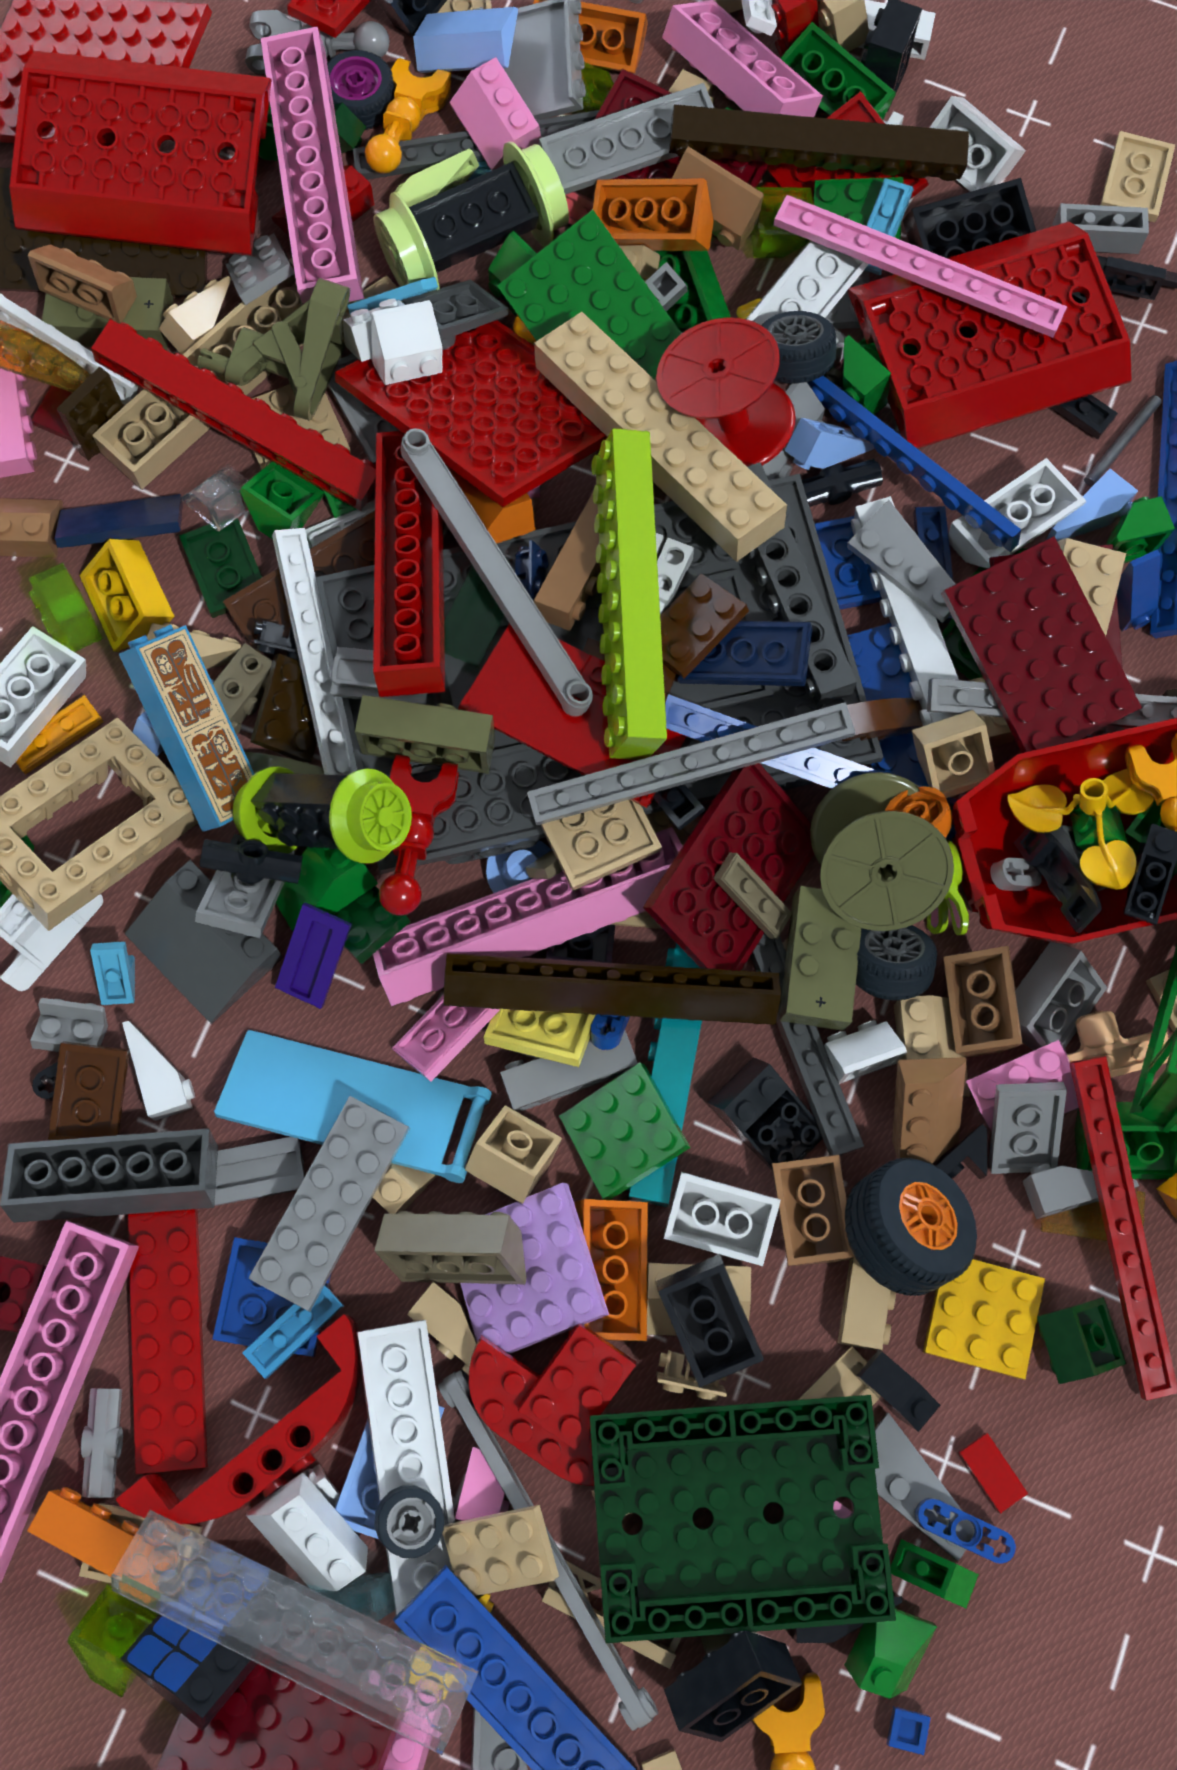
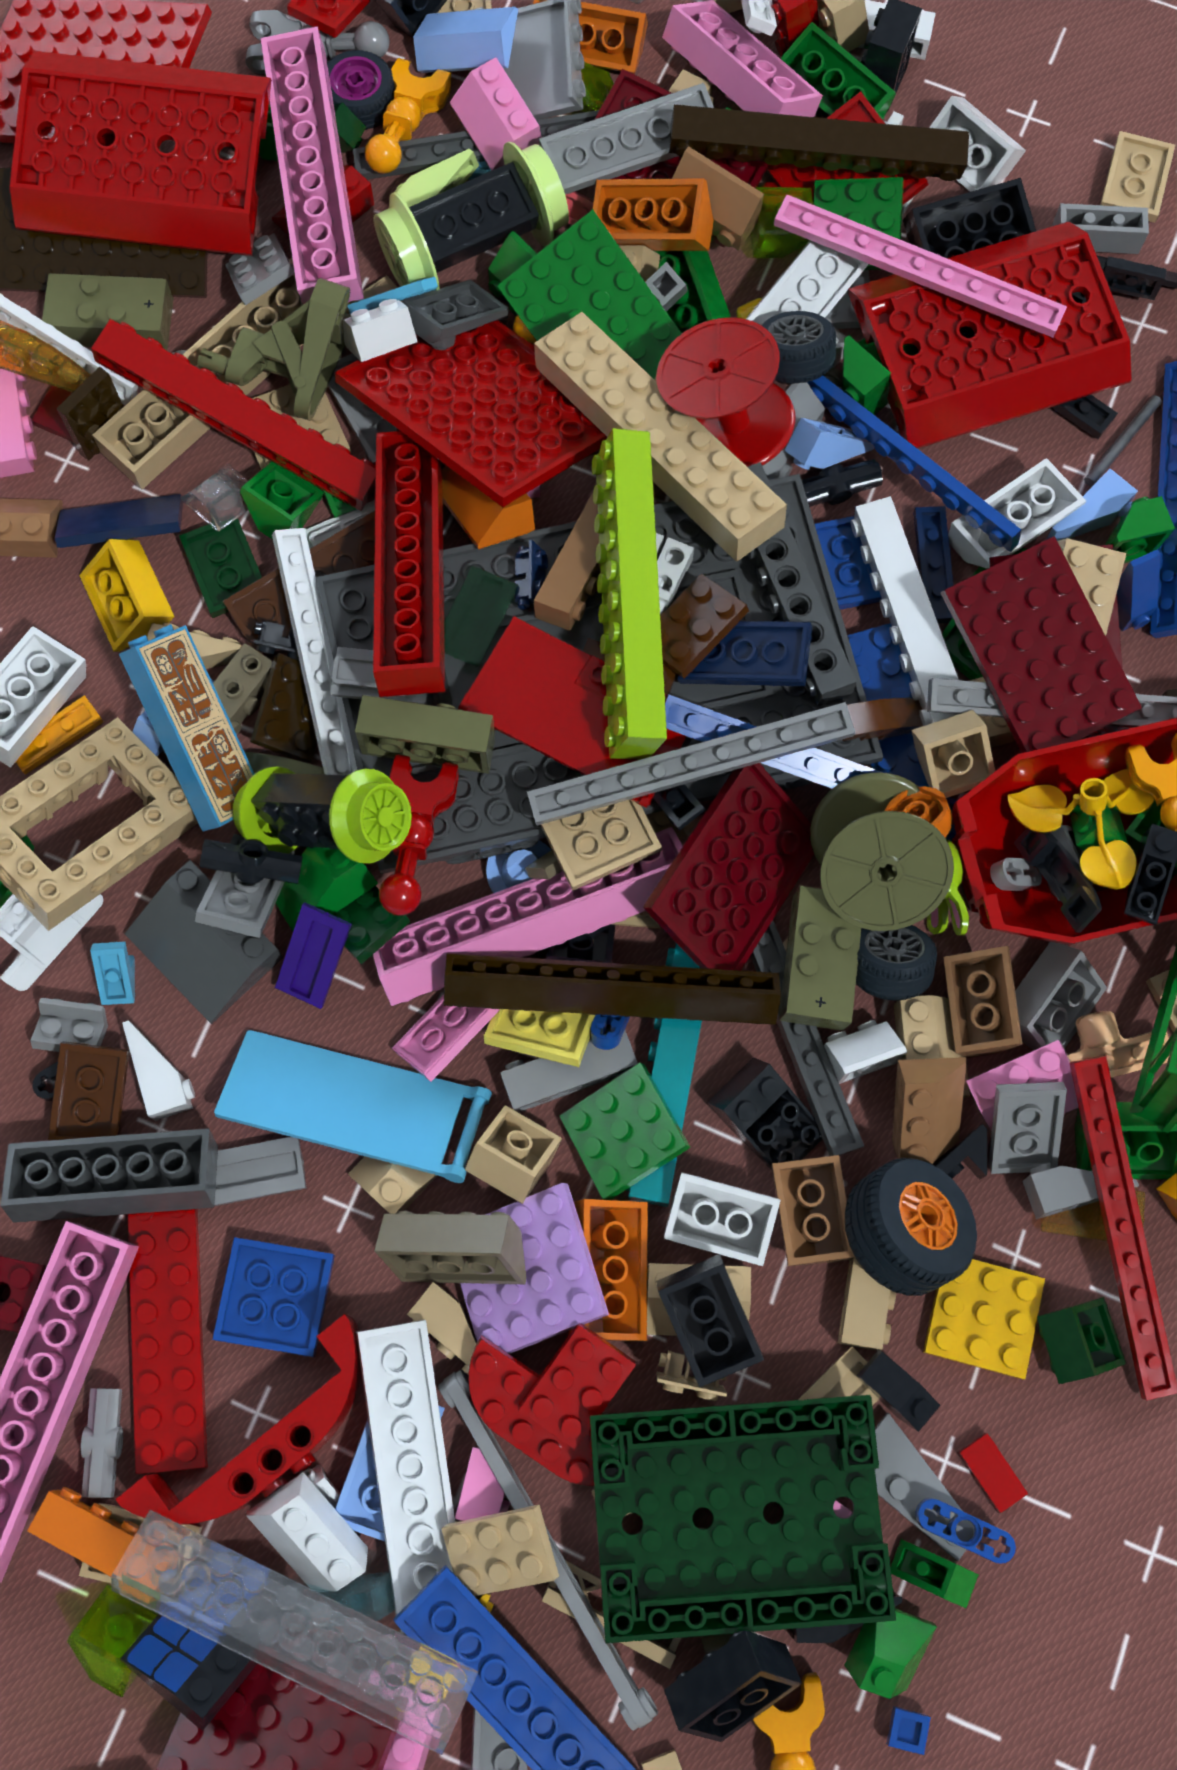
(63, 608): clear neon green brick -> none
(82, 282): medium nougat slope -> none
(194, 317): tan slope -> none
(290, 1333): dark azure plate -> none
(329, 1203): light grey plate -> none
(390, 1521): wheel -> none
(406, 342): white slope -> none
(496, 573): light grey piece -> none
(752, 895): dark tan tile -> none
(889, 211): medium azure tile -> none
(903, 559): light grey wing -> none

